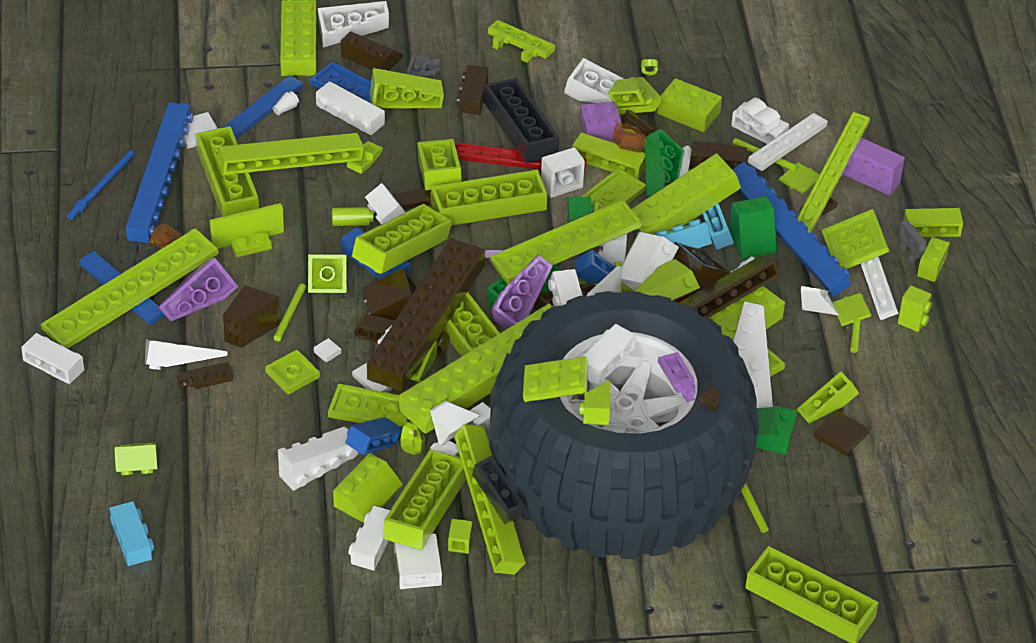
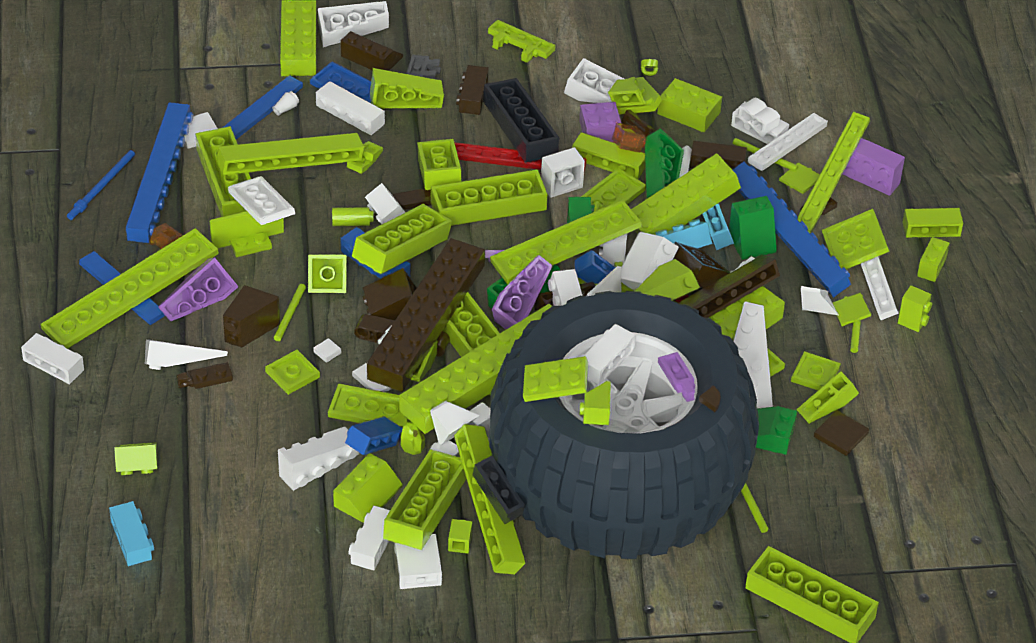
(261, 200): none -> white tile
(814, 371): none -> lime tile
(913, 240): dark grey plate -> none

